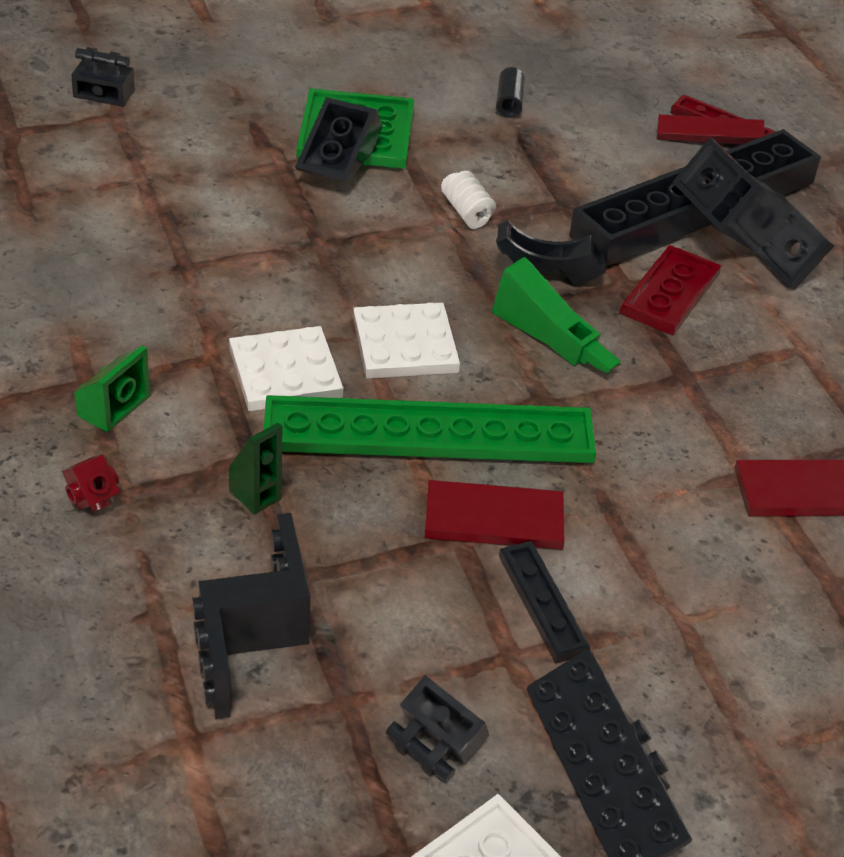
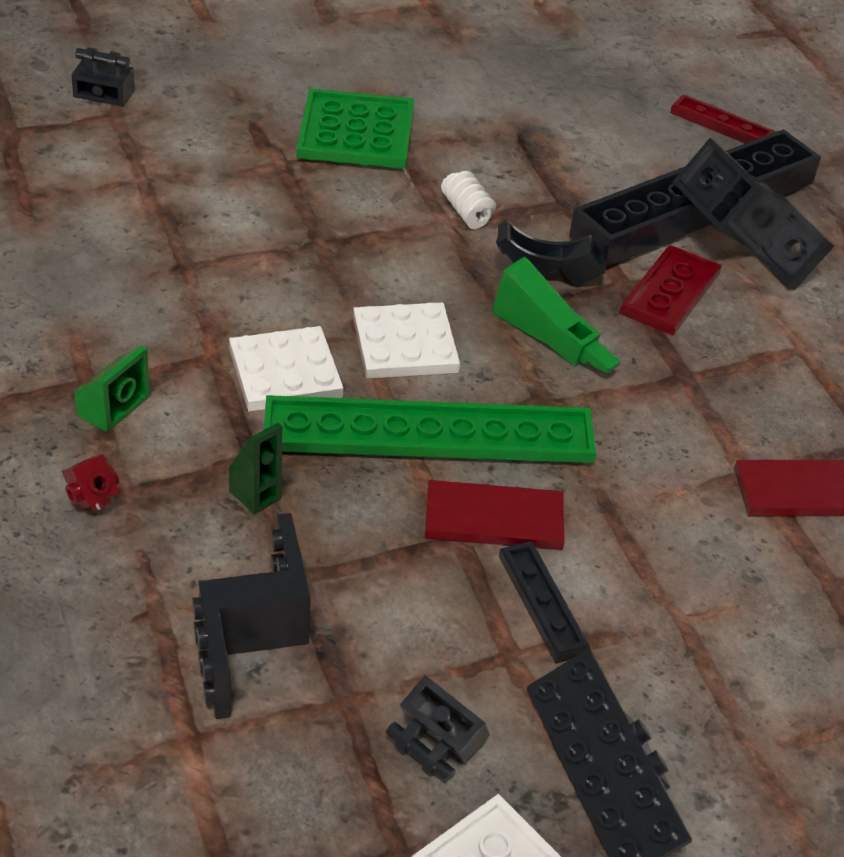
(340, 140): black slope -> none
(510, 92): black pin -> none
(702, 128): dark red tile -> none

